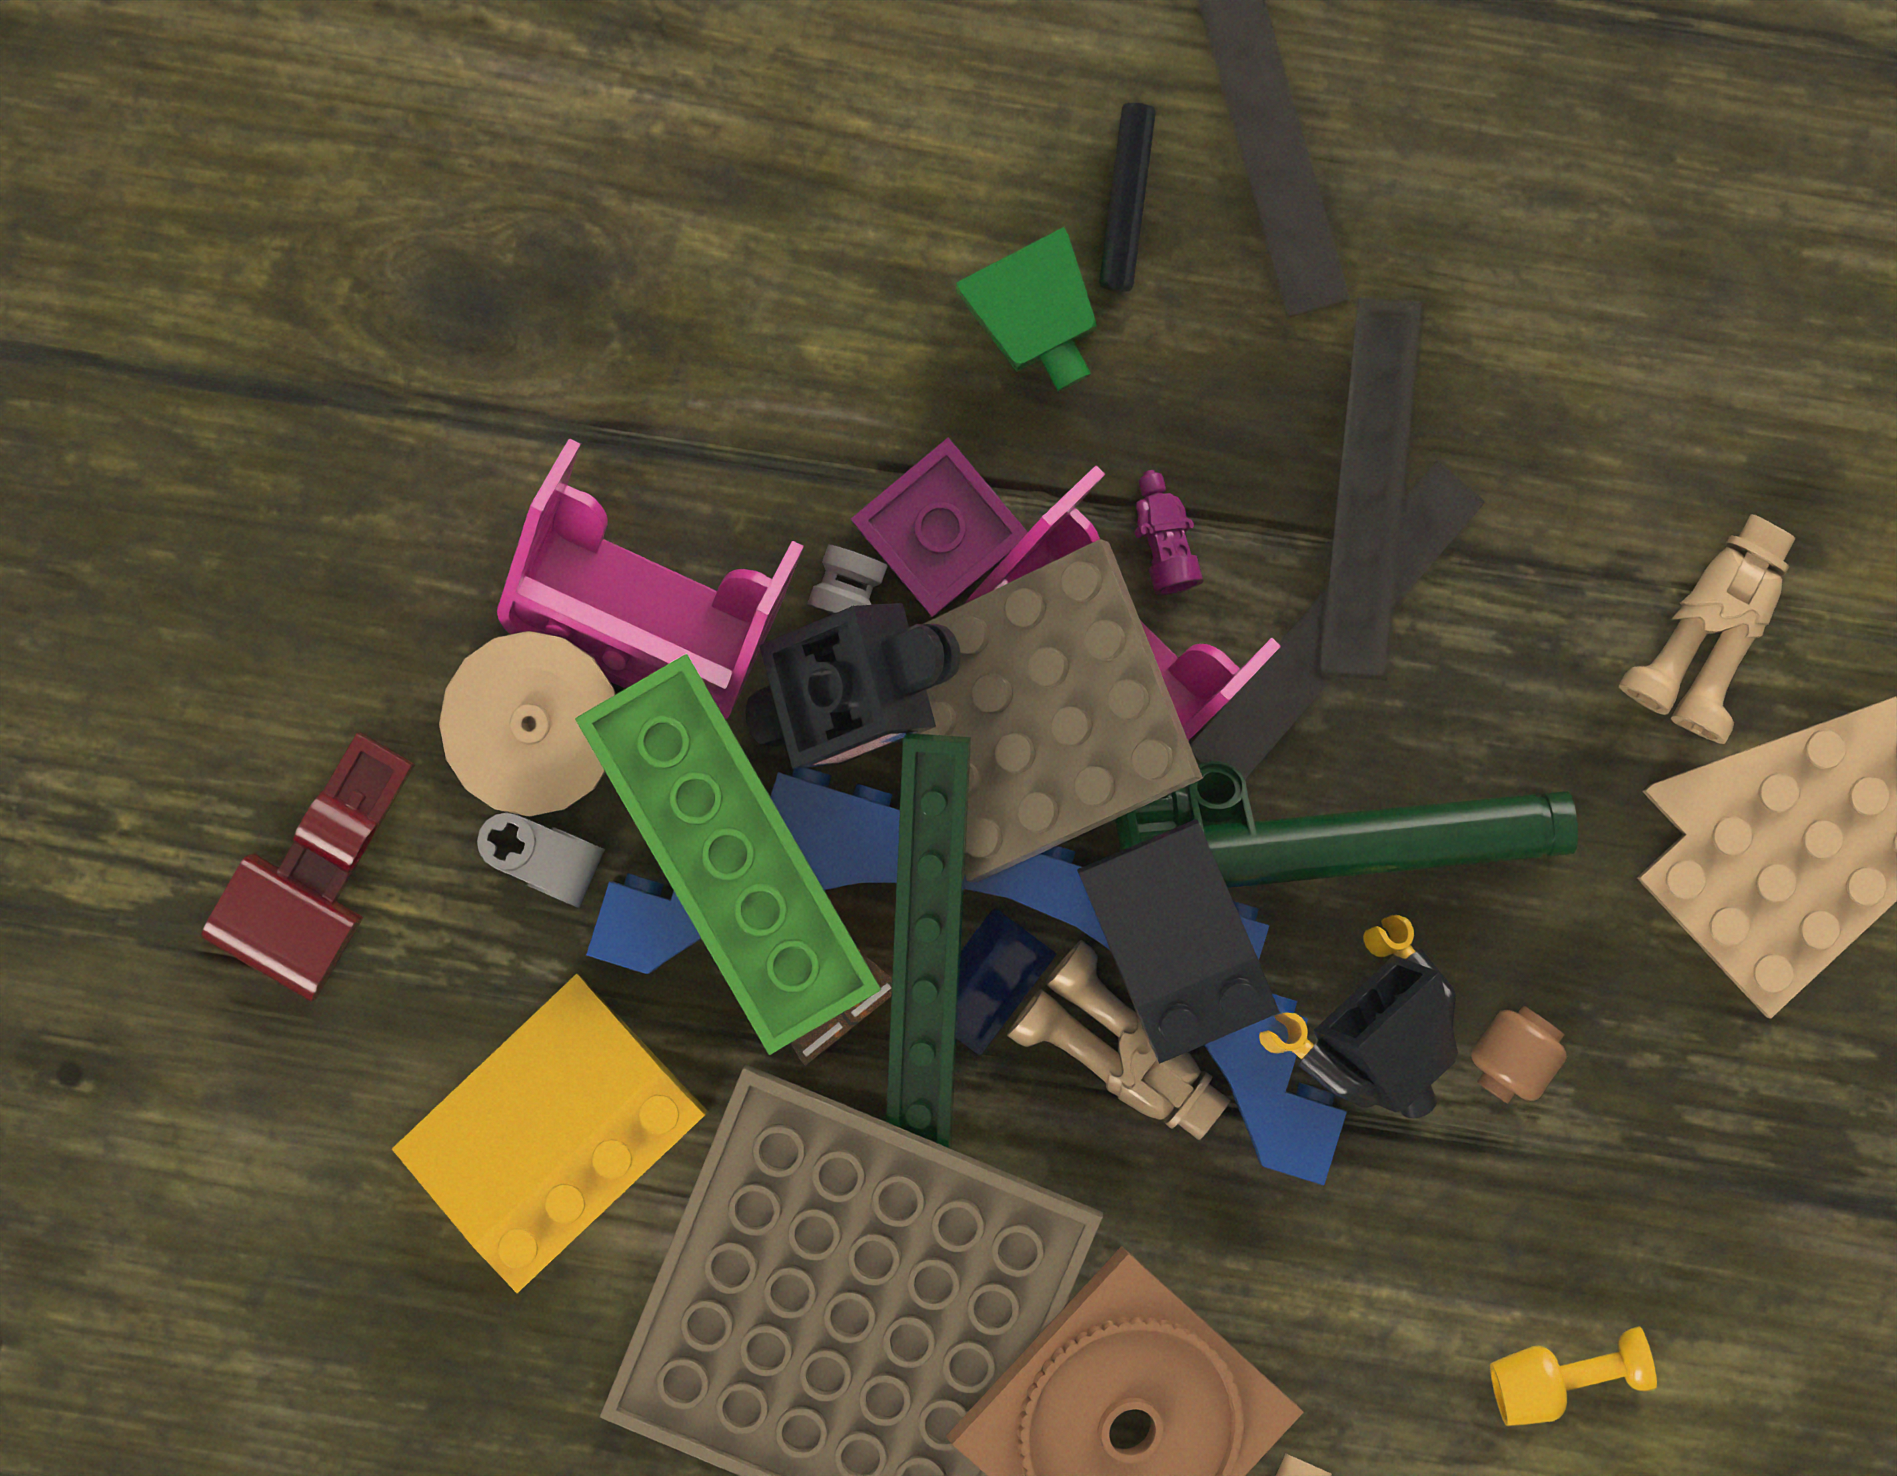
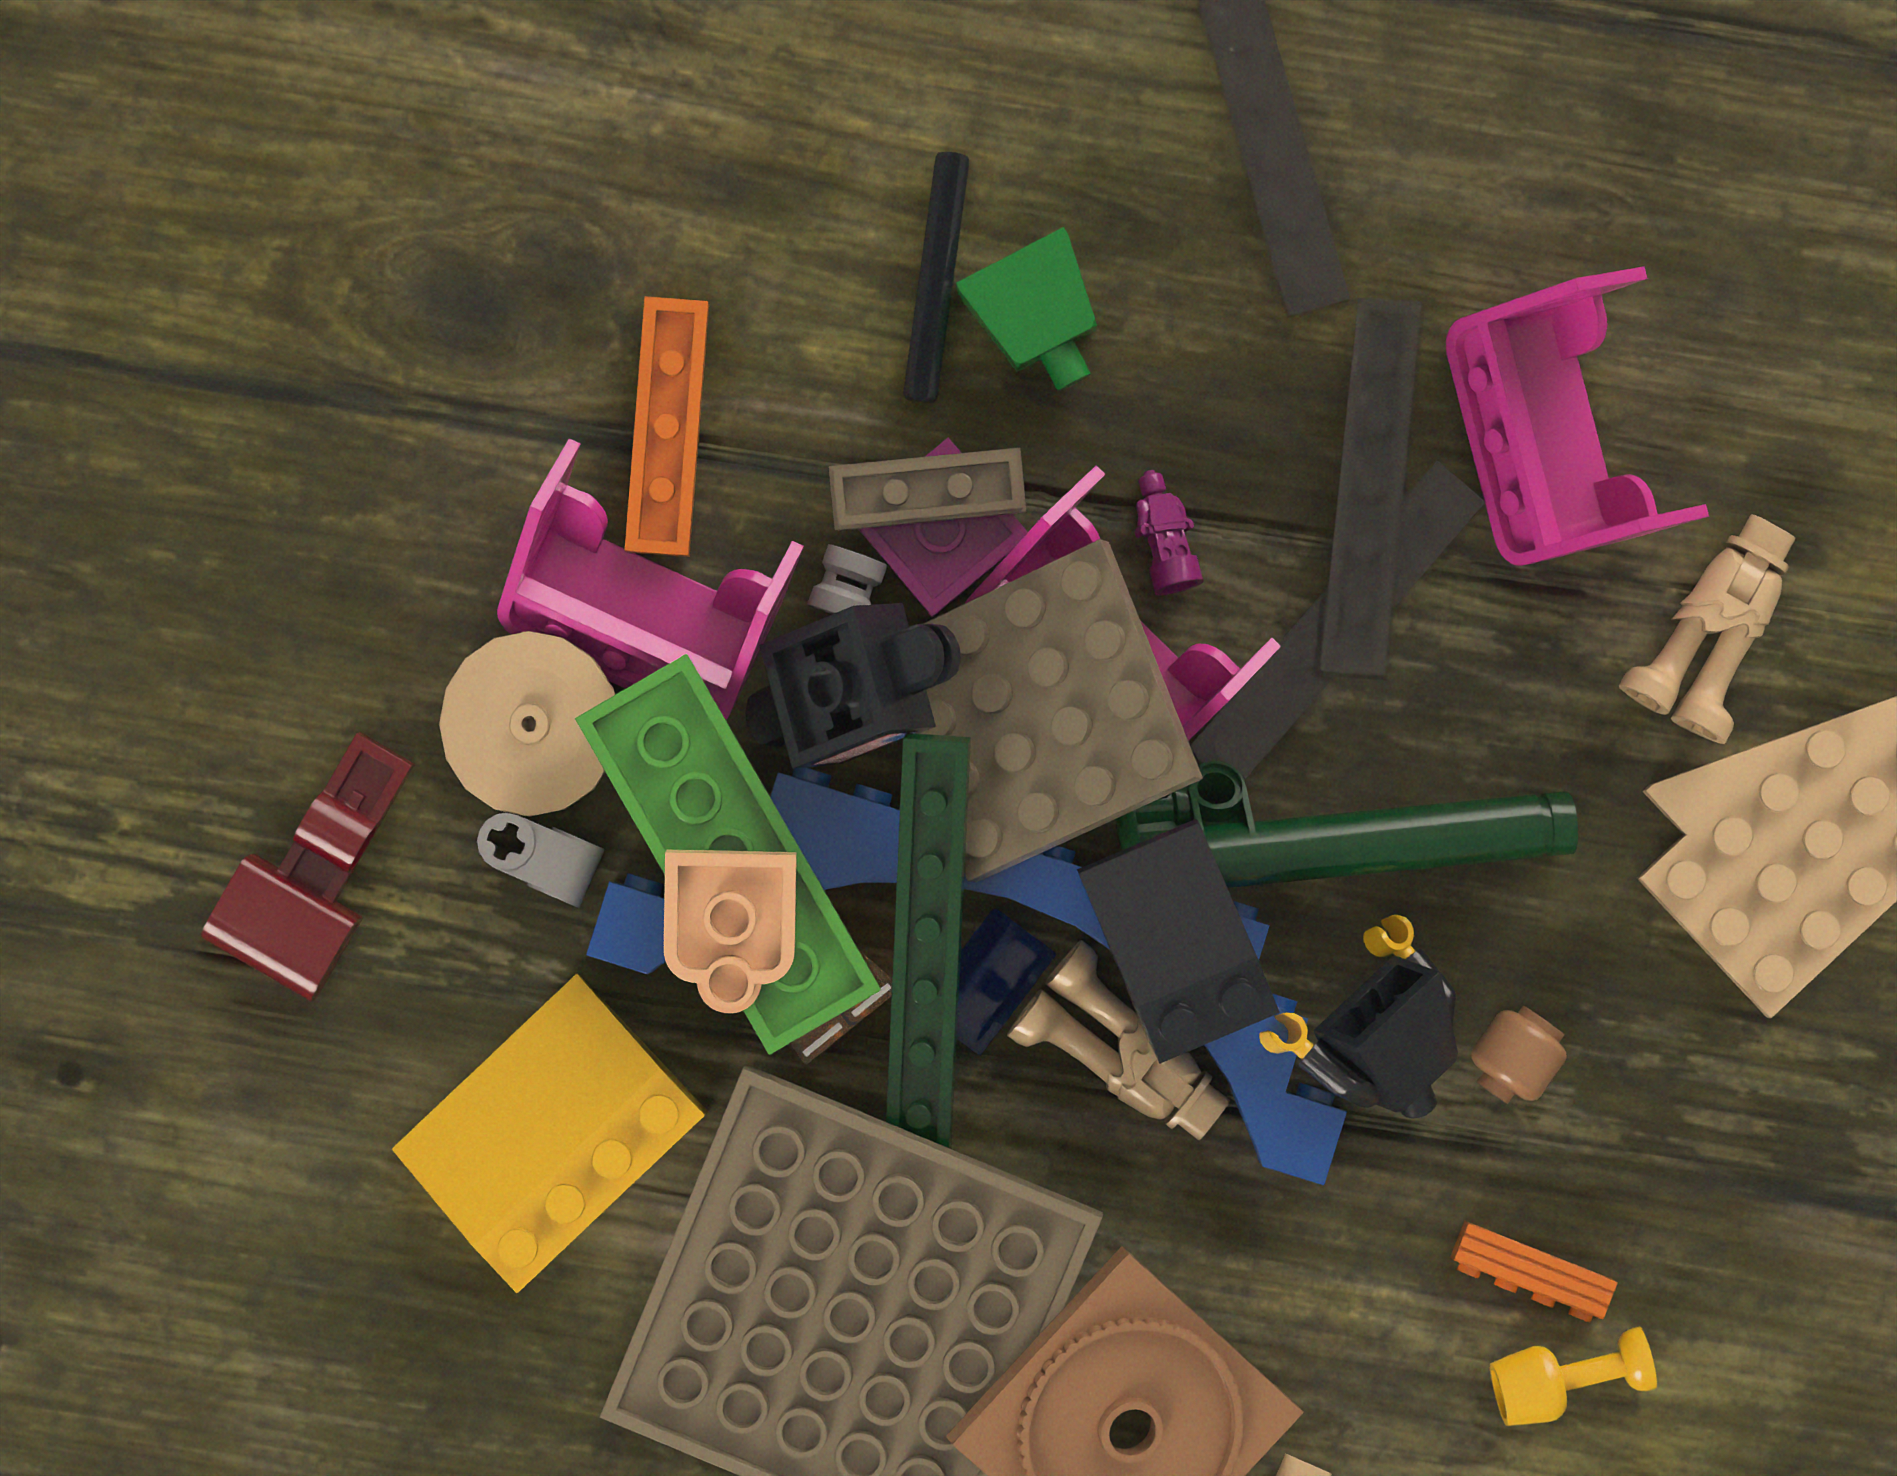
(667, 426): none -> orange plate
(729, 922): none -> light nougat plate
(927, 489): none -> dark tan tile
(936, 277): none -> black axle
(1127, 197): black axle -> none
(1534, 1270): none -> orange piece
(1536, 426): none -> dark pink windscreen

